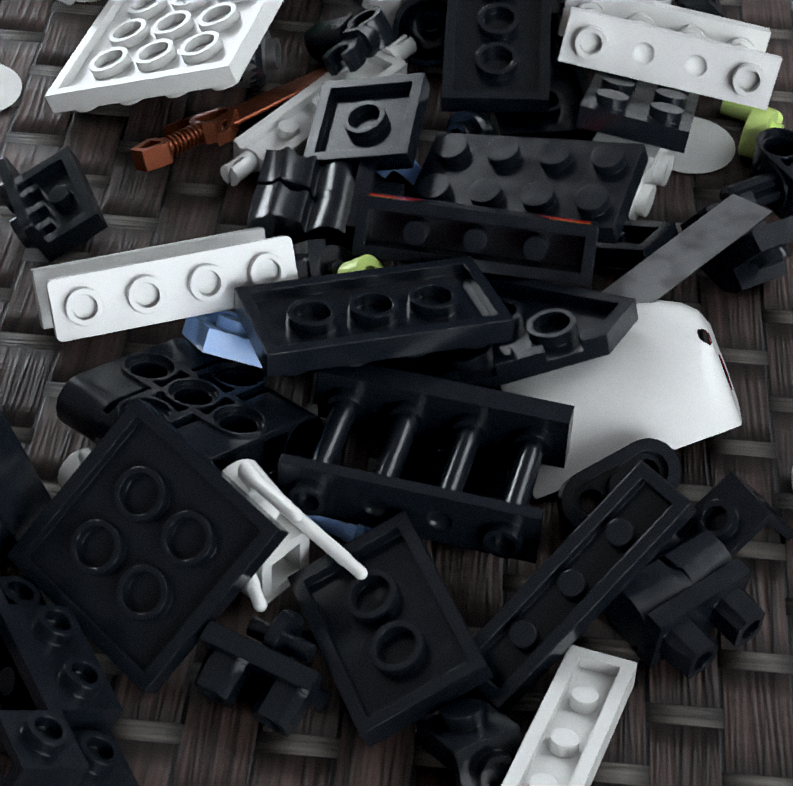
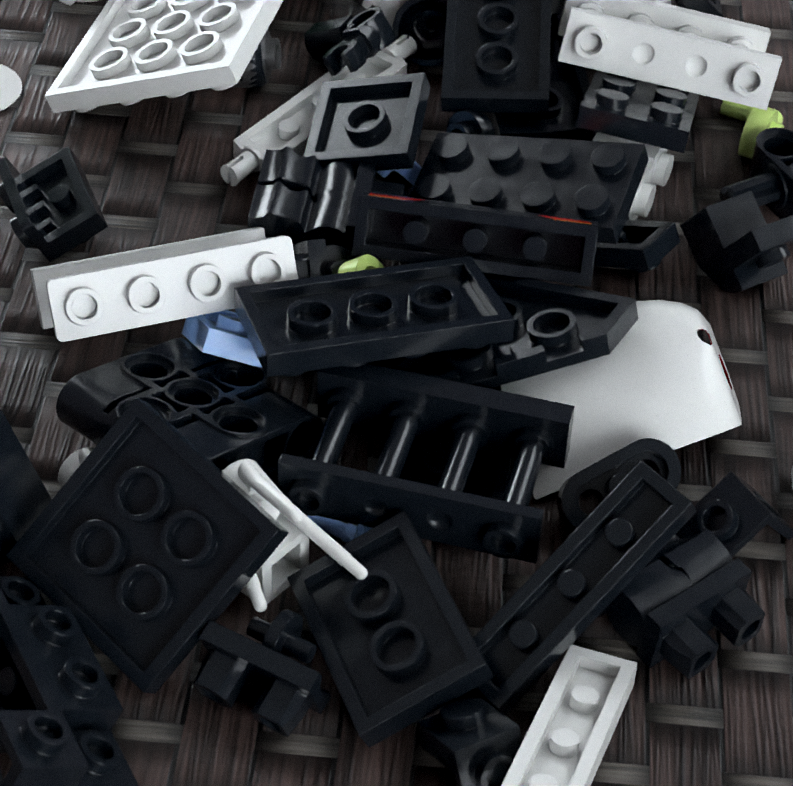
(214, 125): copper sword -> none
(689, 250): flat silver sticker -> none
(706, 150): white sticker -> none

